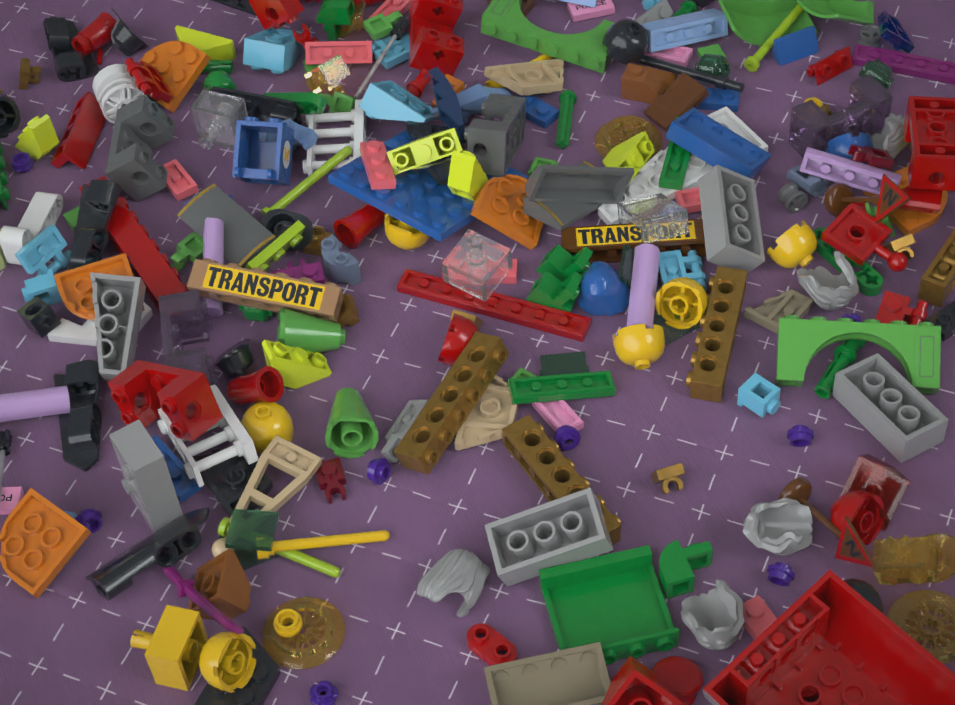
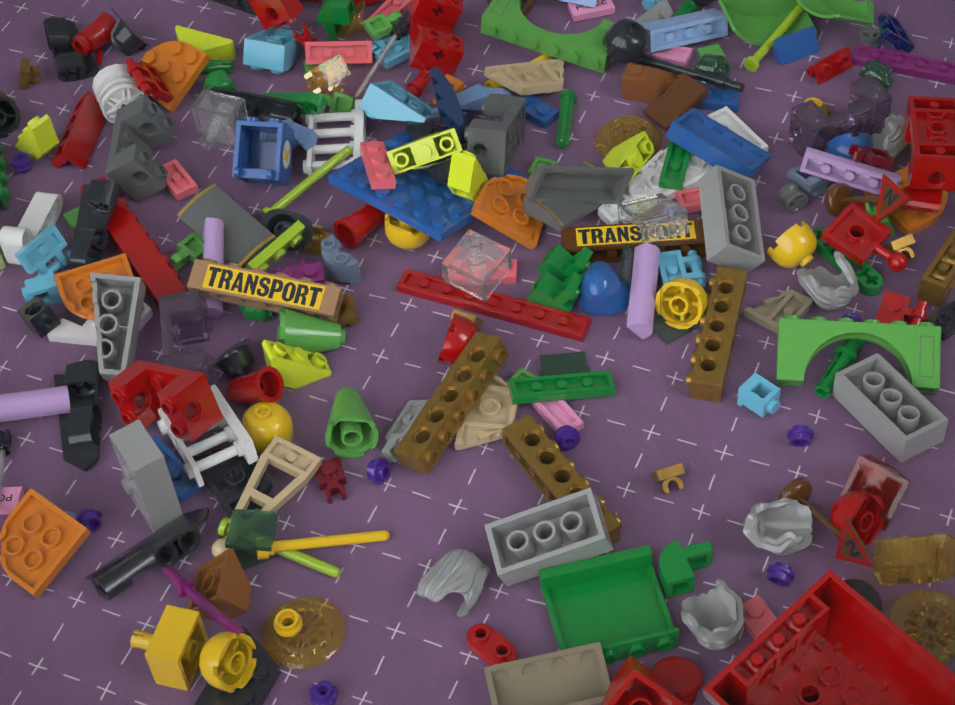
(639, 345): yellow cylinder -> none

